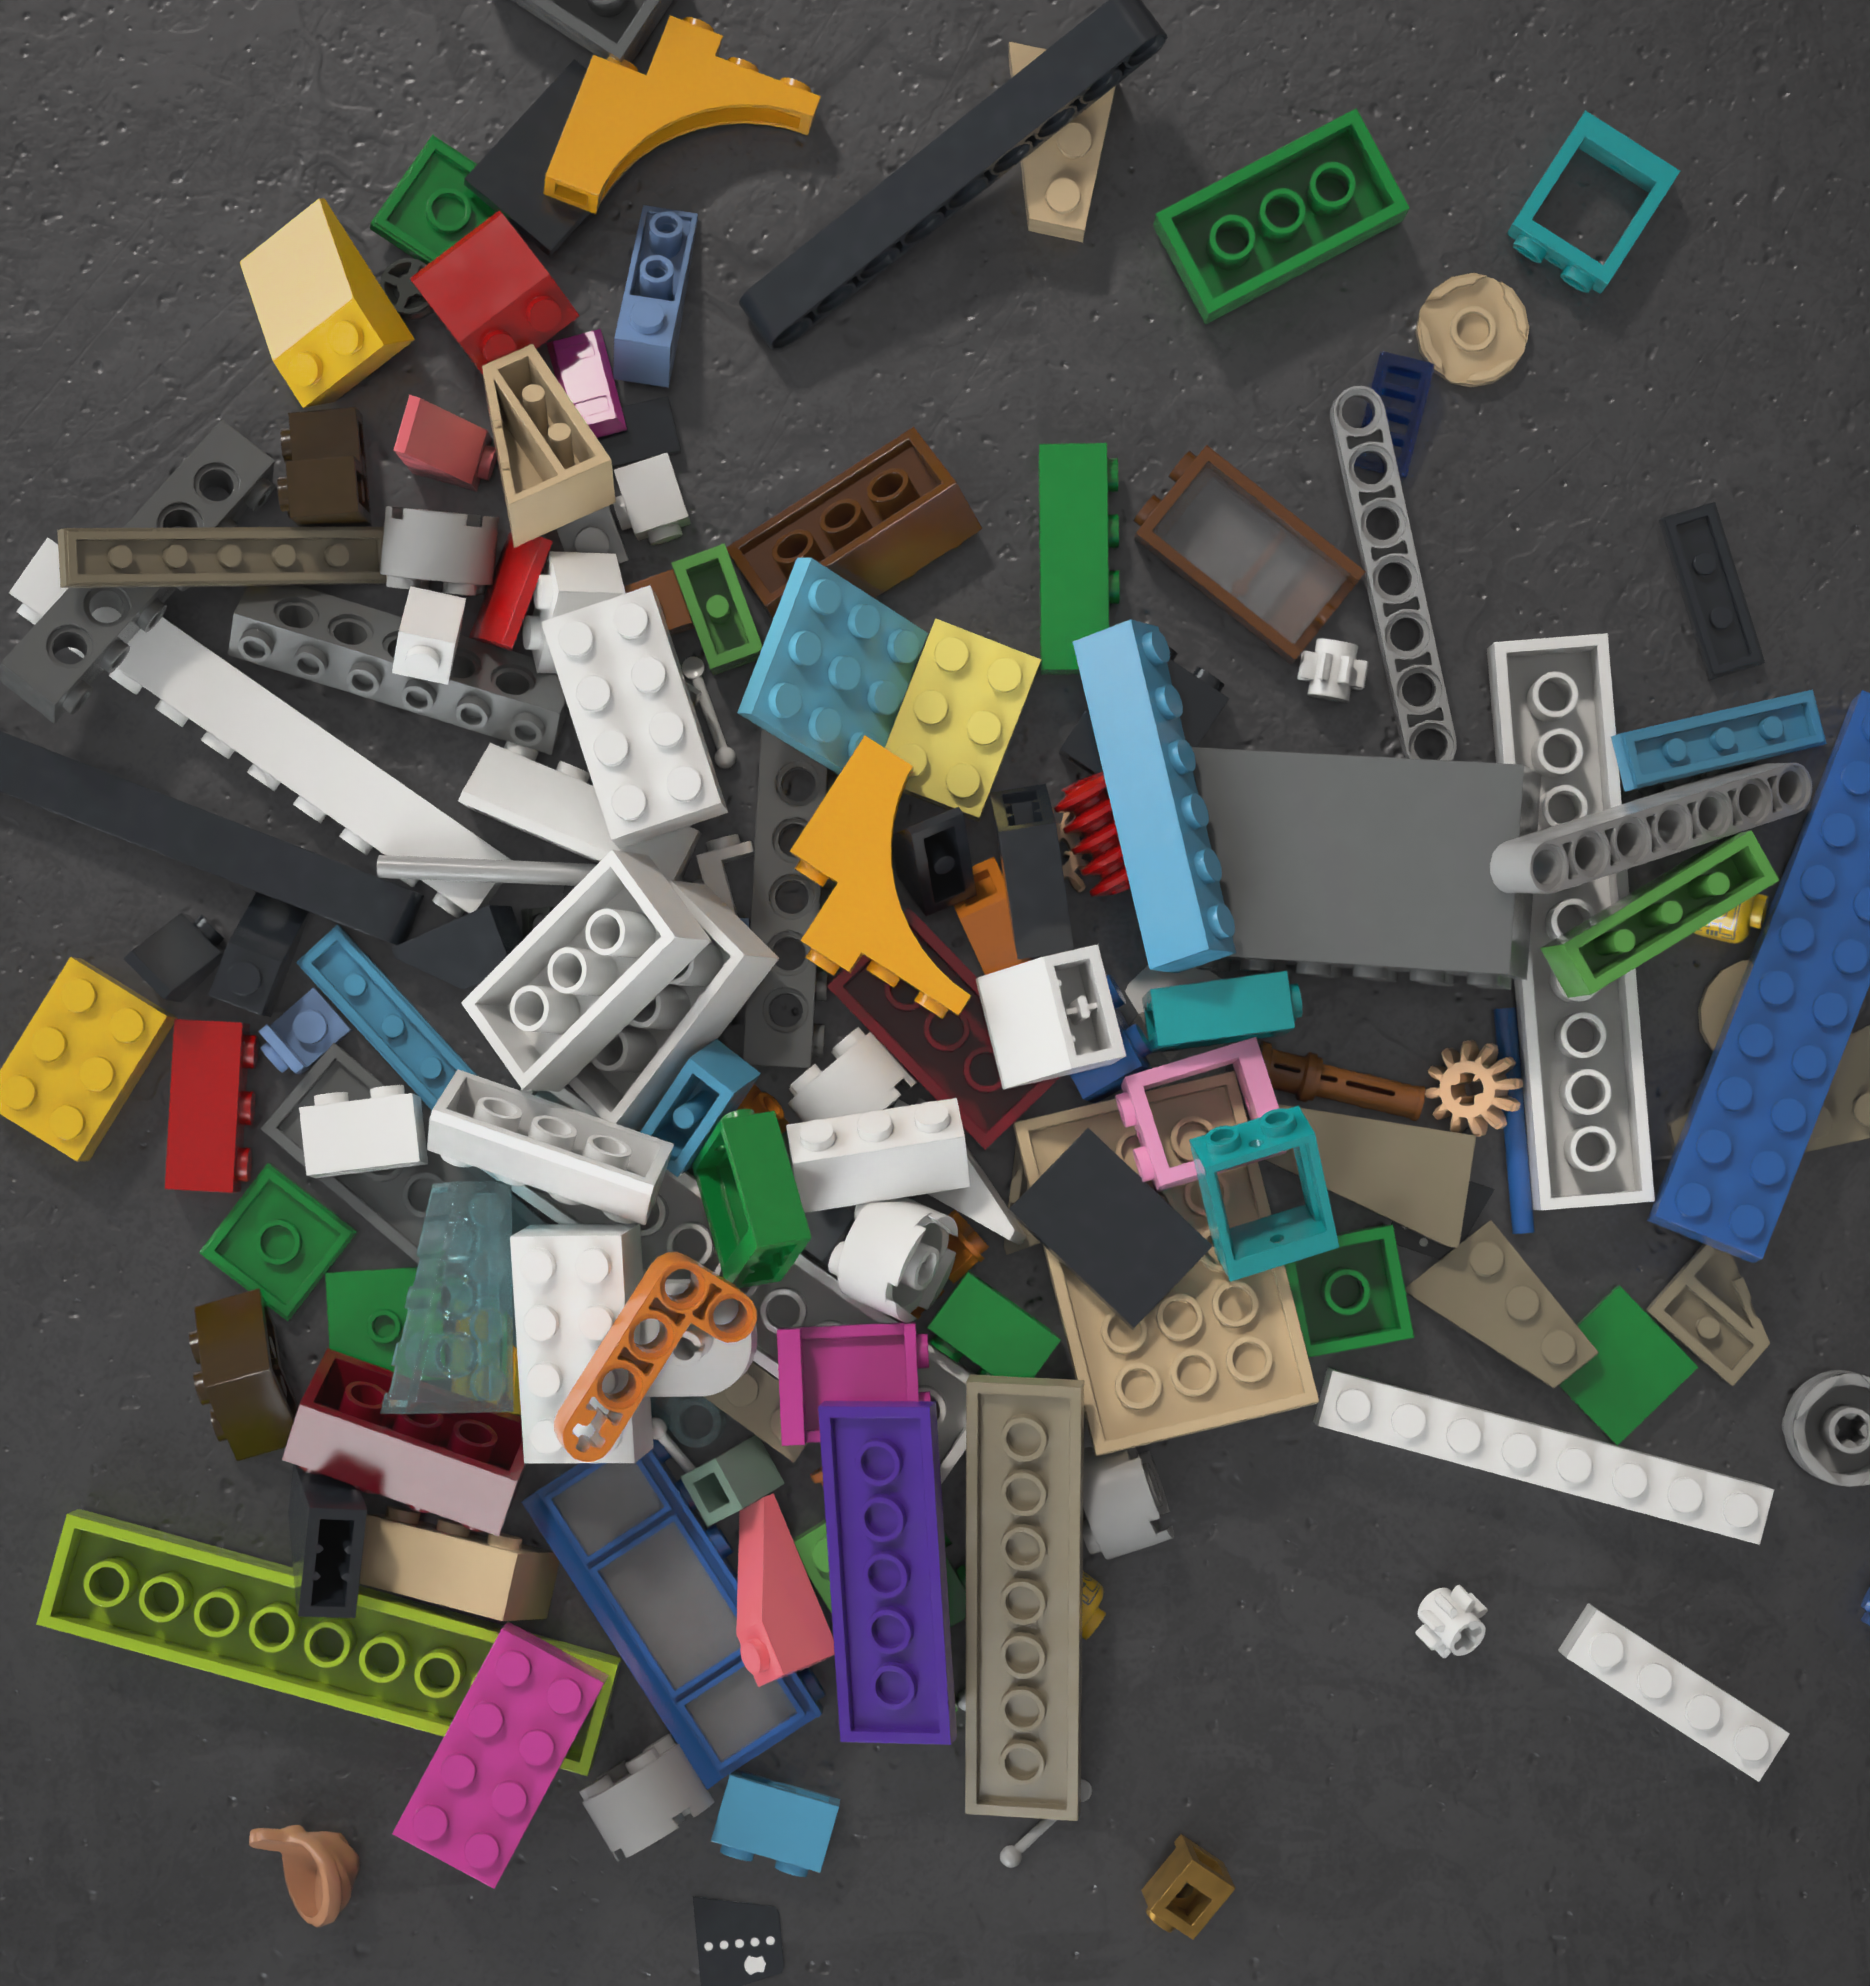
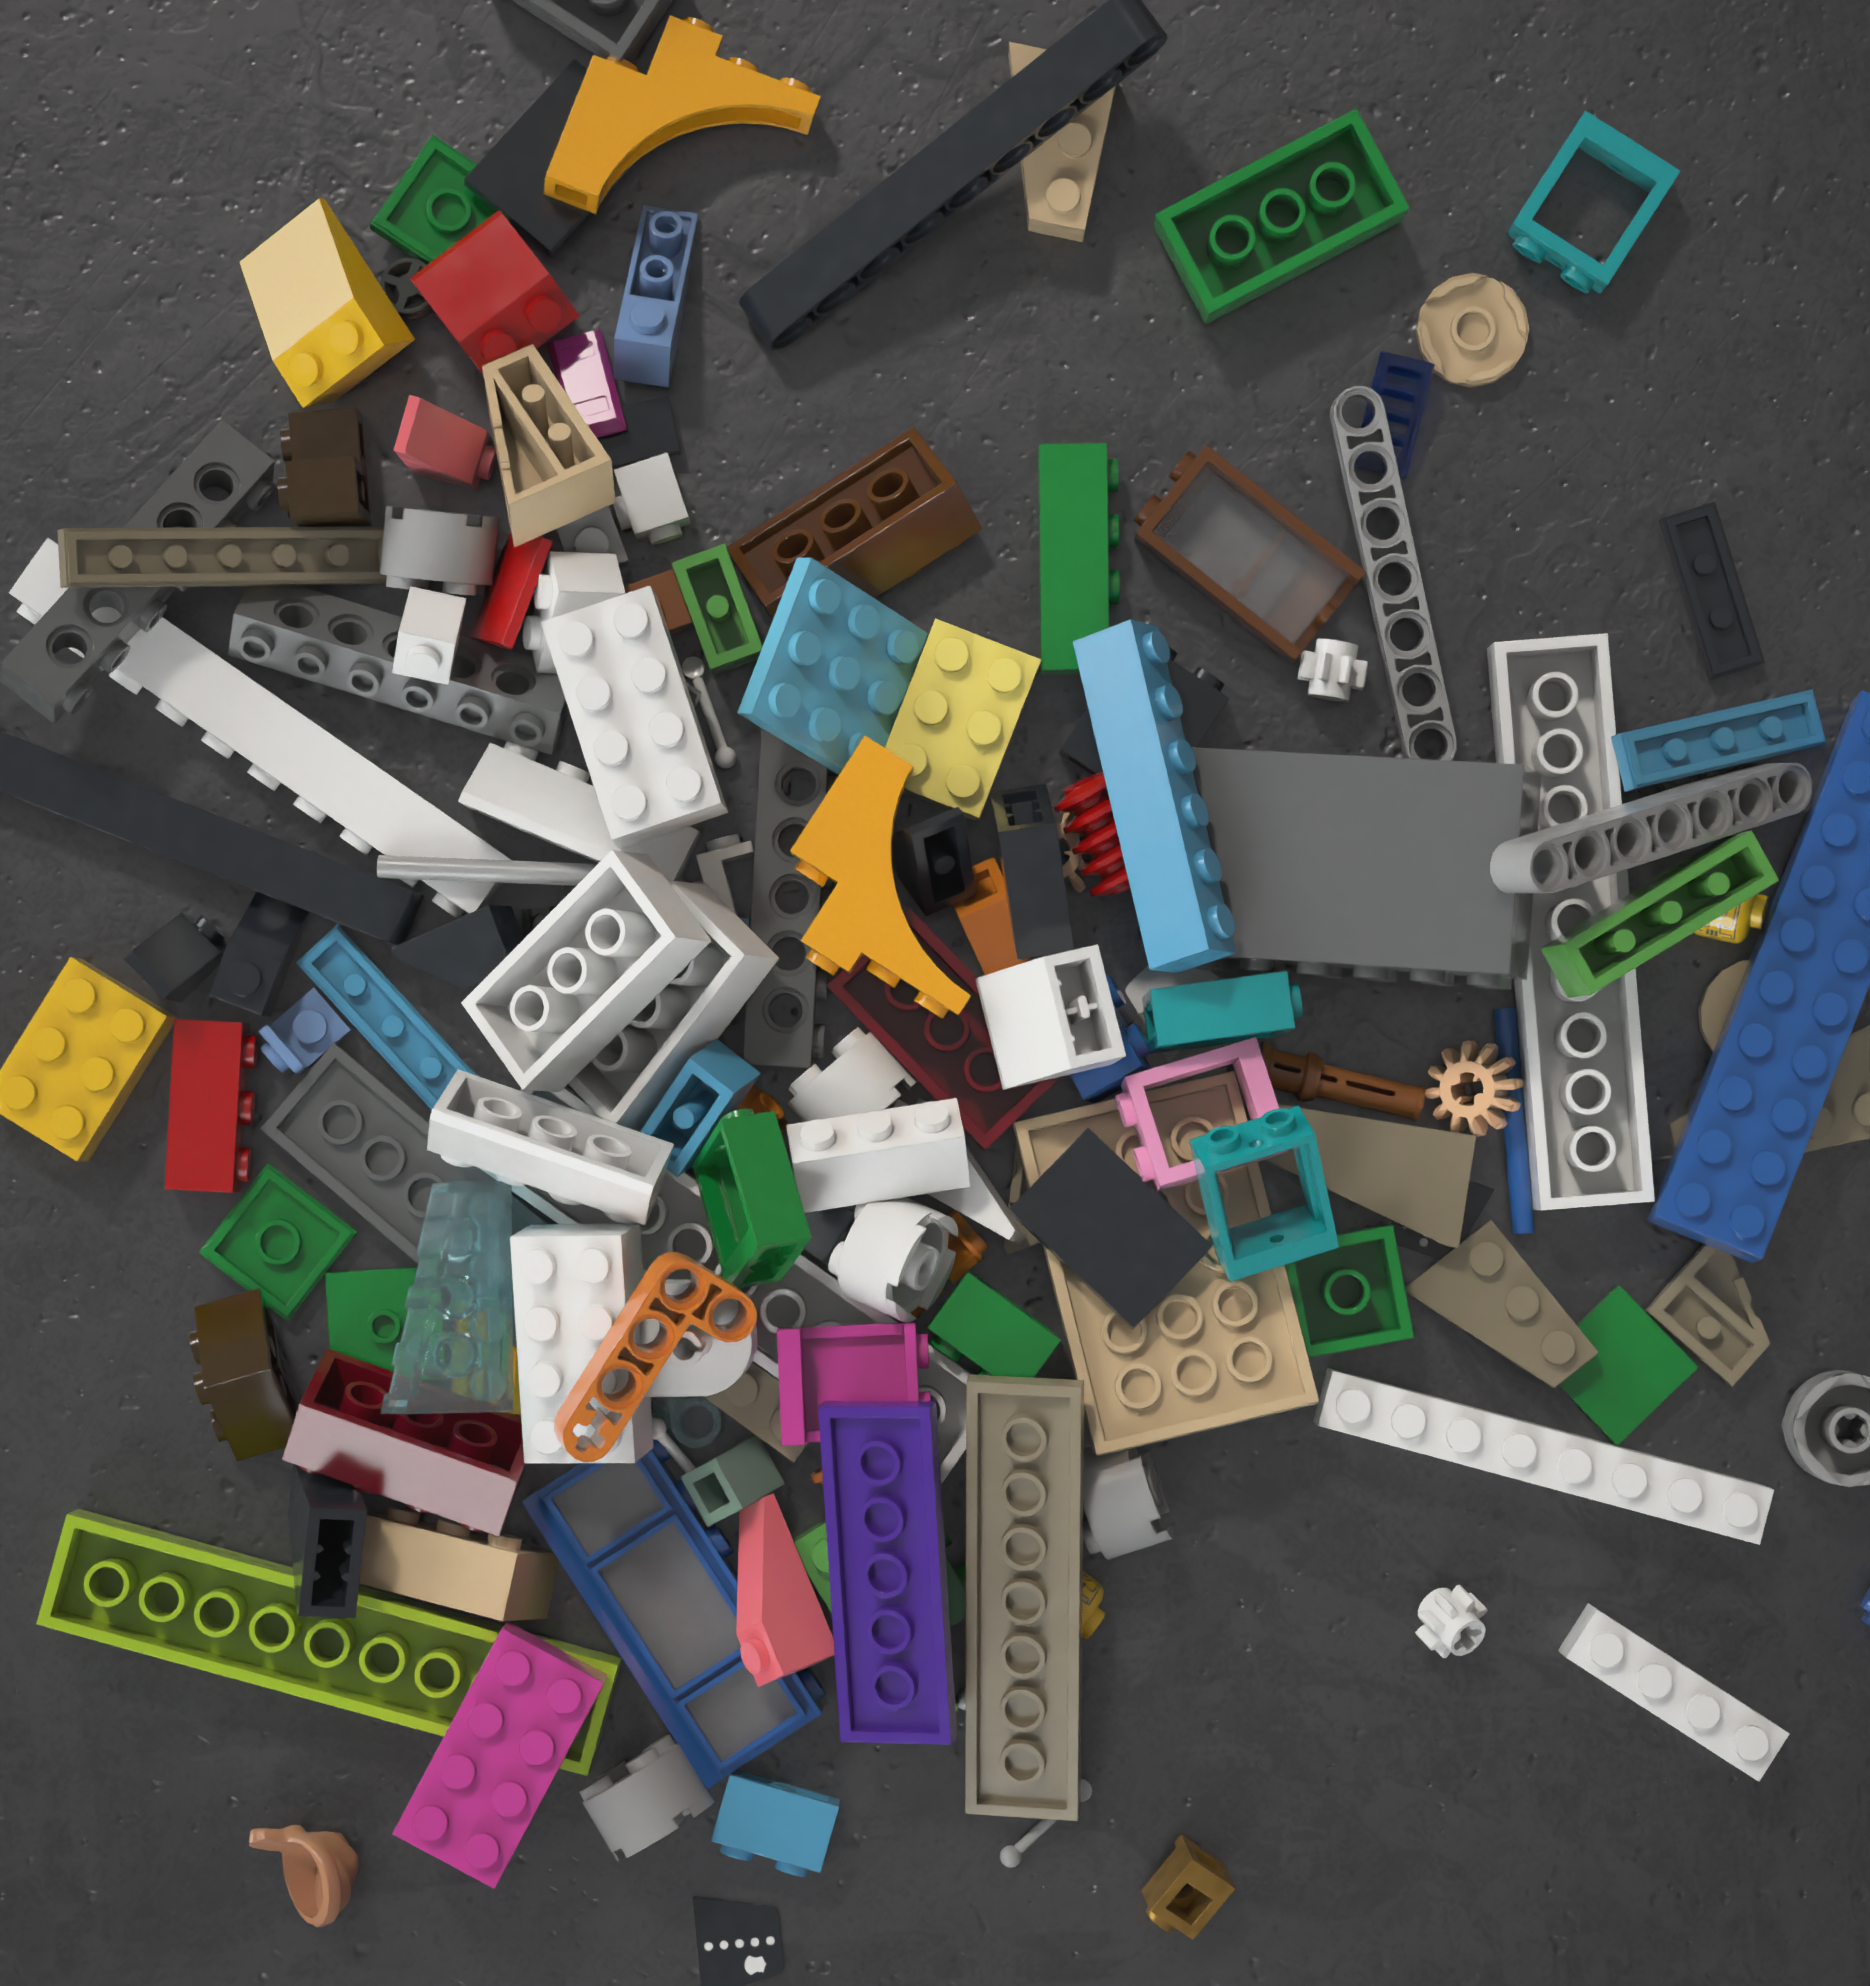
(363, 1133): white brick -> none

